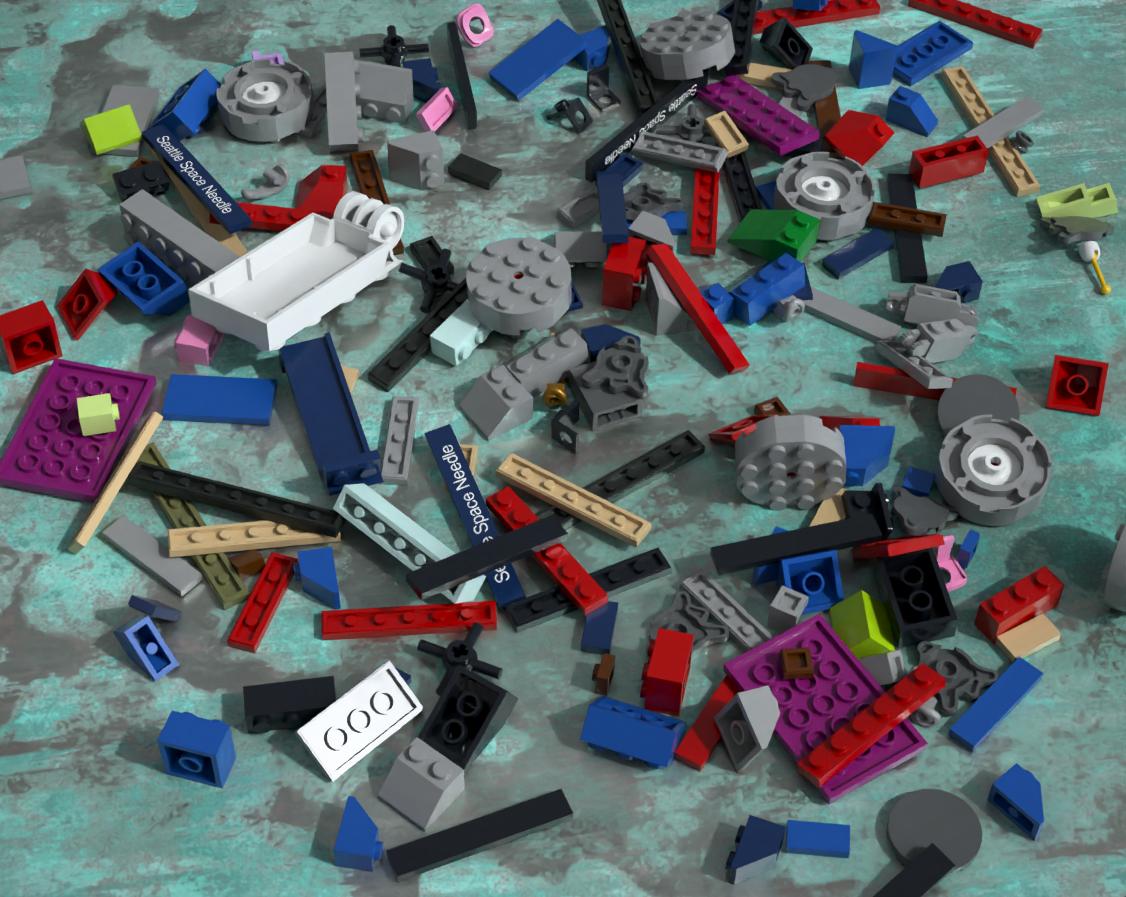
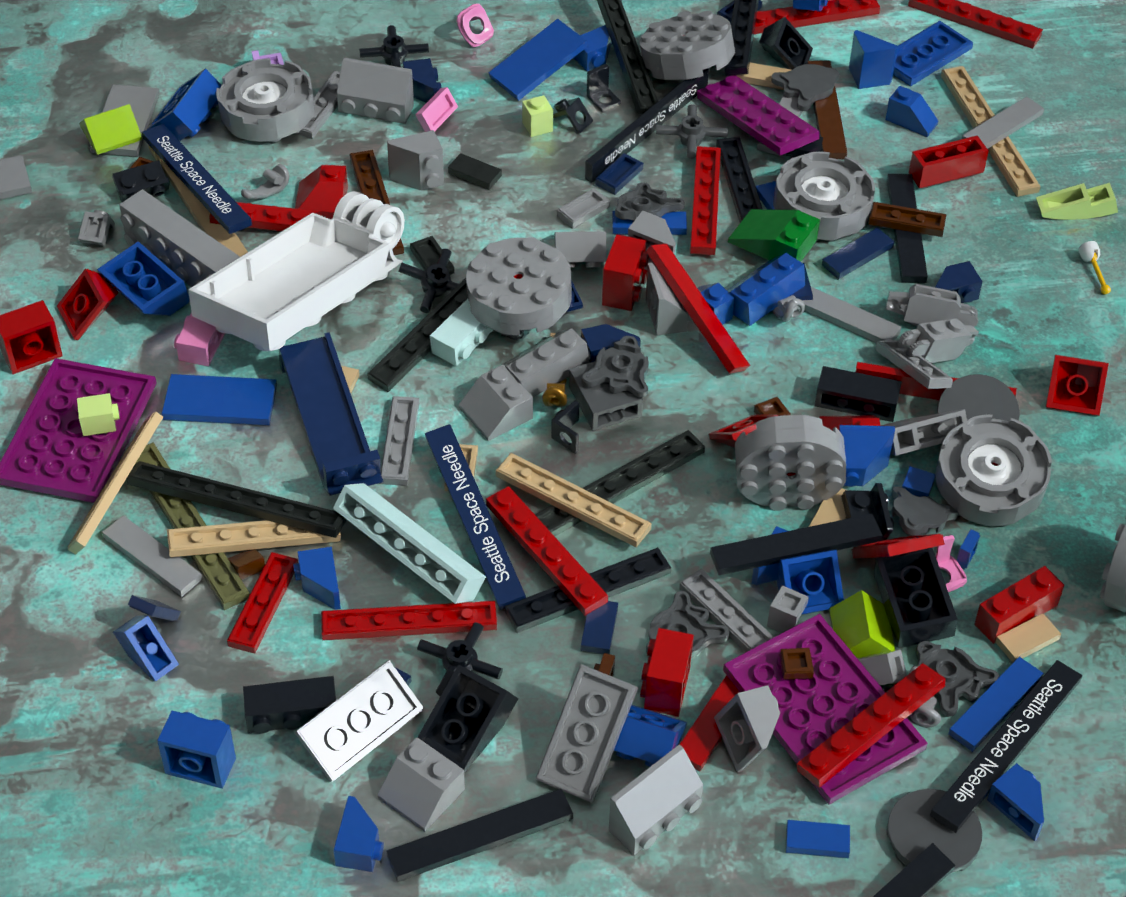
(95, 227): none -> light grey bracket
(341, 101): light grey brick -> none
(462, 76): black tile -> none
(486, 557): black tile -> none
(537, 116): none -> yellowish green brick
(586, 733): none -> light grey tile
(612, 207): dark blue tile -> none
(655, 801): none -> slope
(680, 151): light grey tile -> none
(726, 133): tan tile -> none
(757, 849): dark blue slope -> none
(857, 393): none -> black brick
(858, 135): red slope -> none
(924, 430): none -> light grey slope
(1005, 746): none -> black tile
(1022, 141): dark grey bush -> none
(1076, 228): dark grey tile -> none

